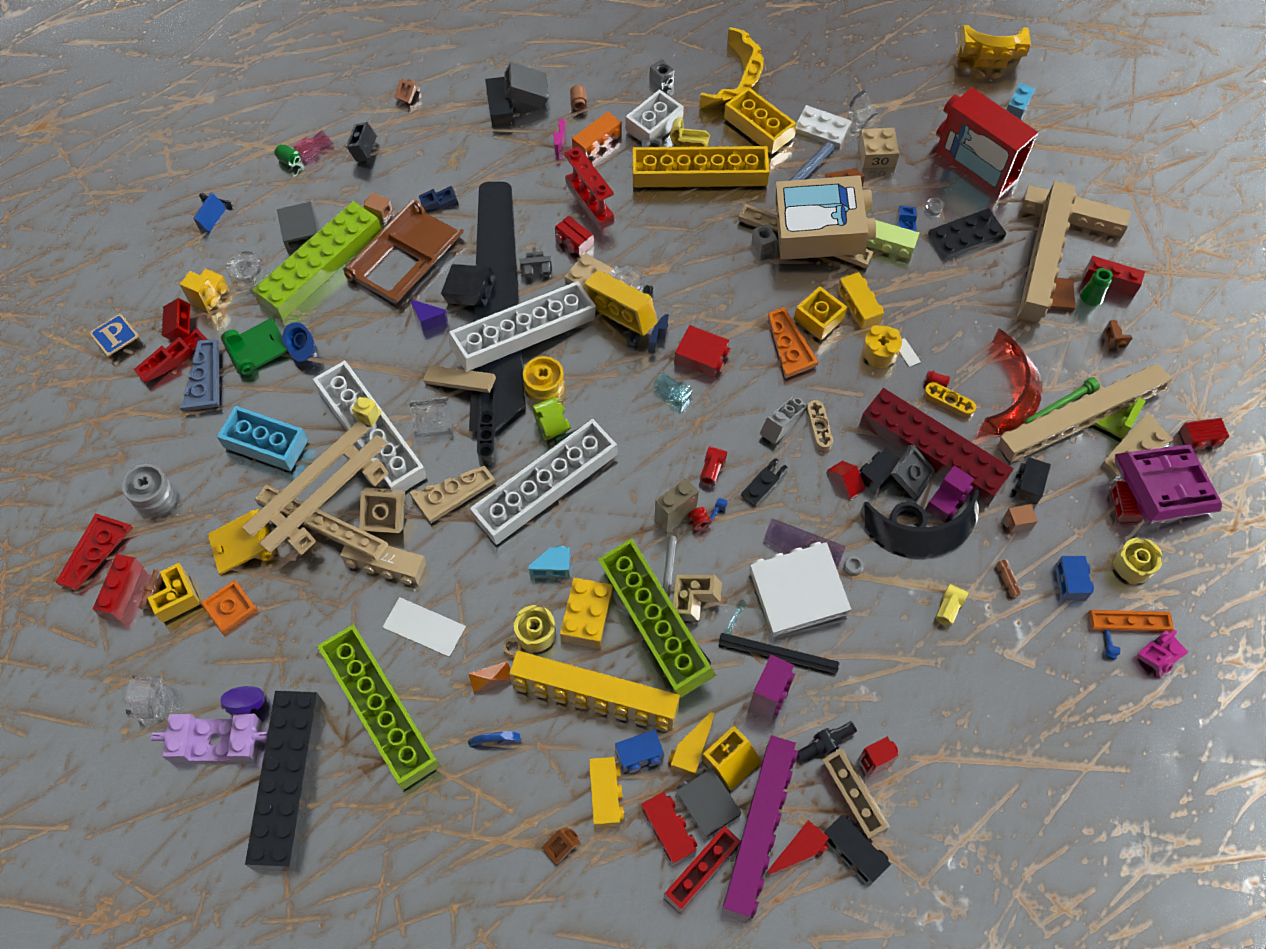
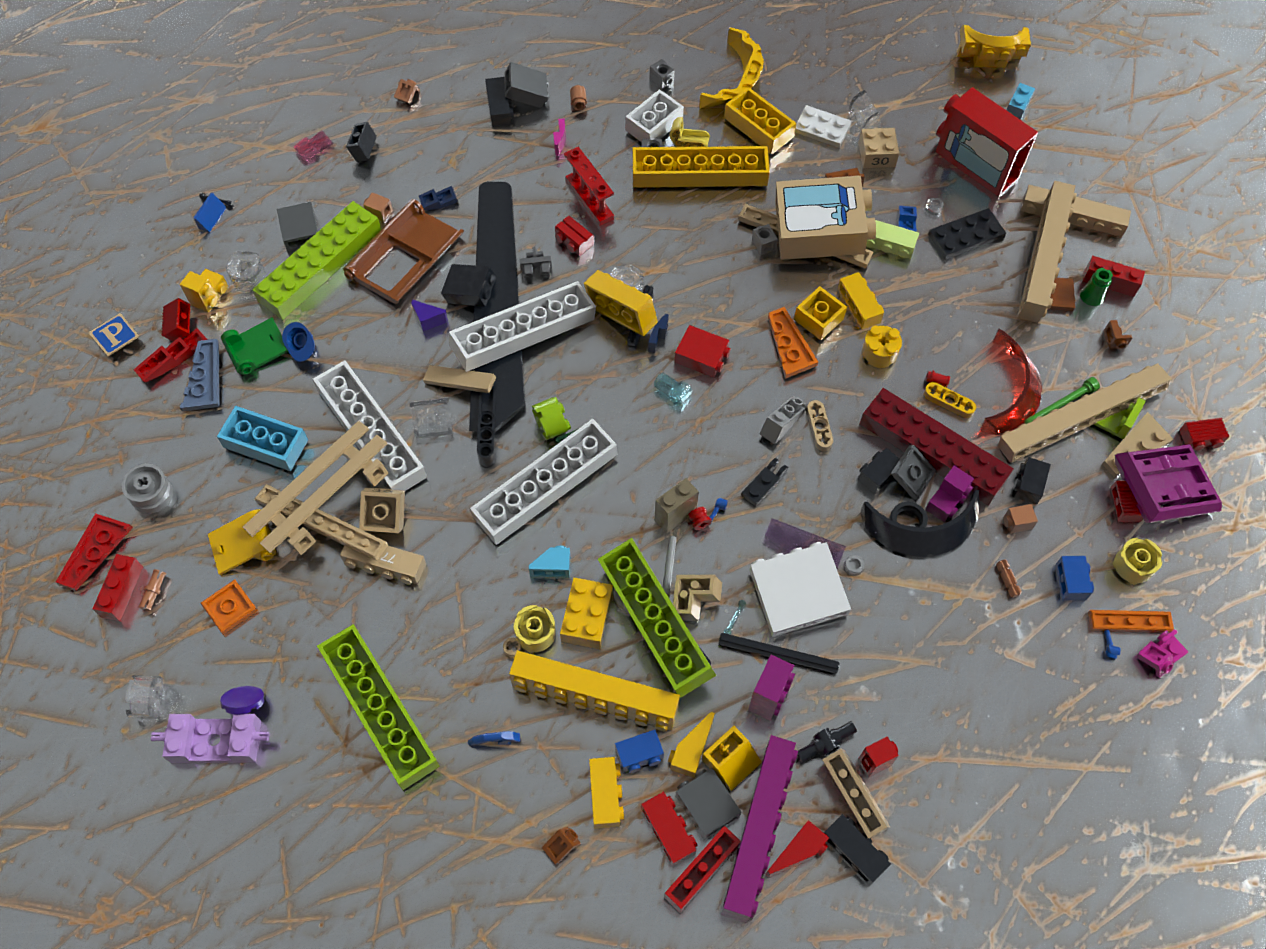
(178, 595): yellow brick -> none
(284, 781): black brick -> none
(287, 155): green brick -> none
(368, 408): light yellow brick -> none
(424, 626): white sticker -> none
(444, 497): tan wing -> none
(490, 677): orange slope -> none
(543, 379): yellow wheel -> none
(585, 268): tan plate -> none
(597, 134): orange brick -> none
(713, 461): red piece -> none
(814, 162): sand blue axle -> none
(847, 478): red slope -> none
(908, 353): white sticker -> none
(952, 602): light yellow piece -> none

